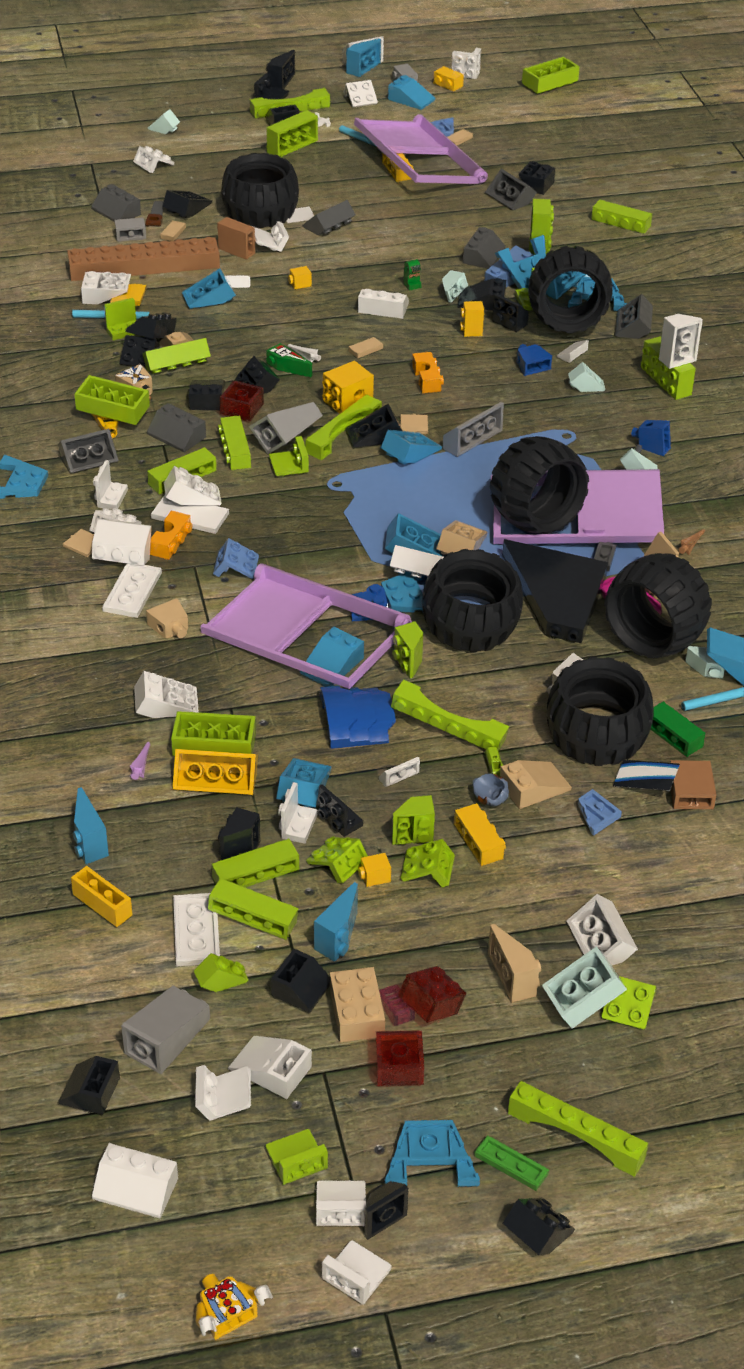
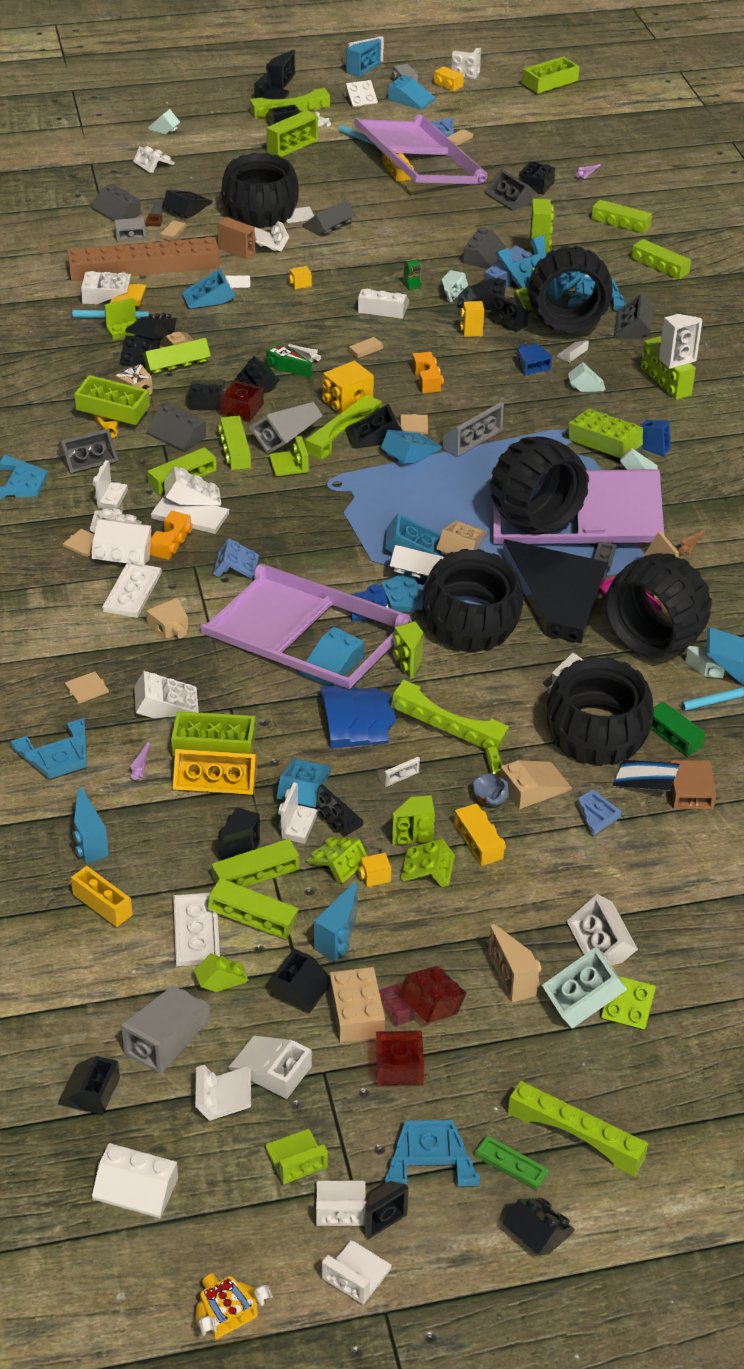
(59, 756): none -> dark azure wing
(86, 687): none -> tan piece
(585, 171): none -> lavender piece
(605, 433): none -> lime brick
(661, 259): none -> lime brick

